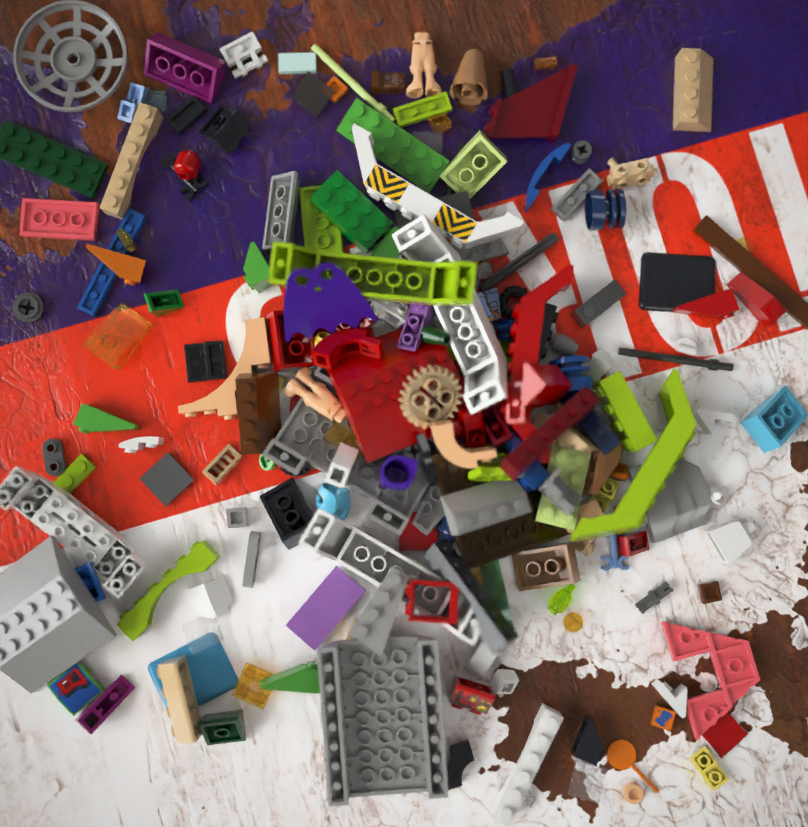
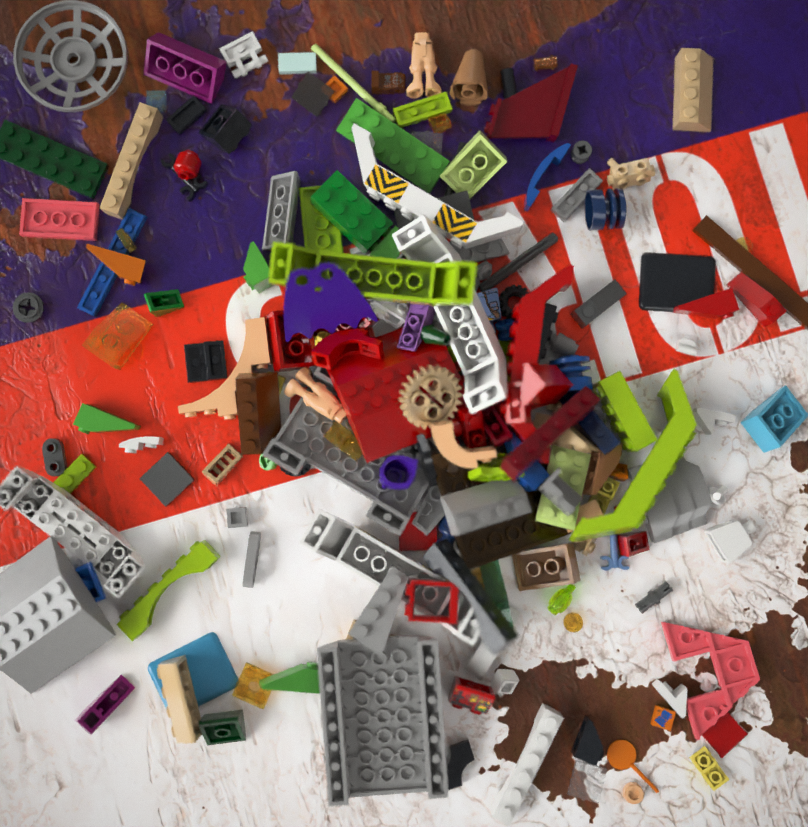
(75, 688): slope -> none
(135, 95): medium blue slope -> none
(202, 633): clear piece -> none
(211, 598): white slope -> none
(288, 512): black slope -> none
(325, 608): medium lavender tile -> none
(334, 500): medium azure helmet -> none
(341, 465): white slope -> none
(599, 363): white tile -> none
(709, 592): reddish brown tile -> none
(711, 364): pearl dark grey bar -> none

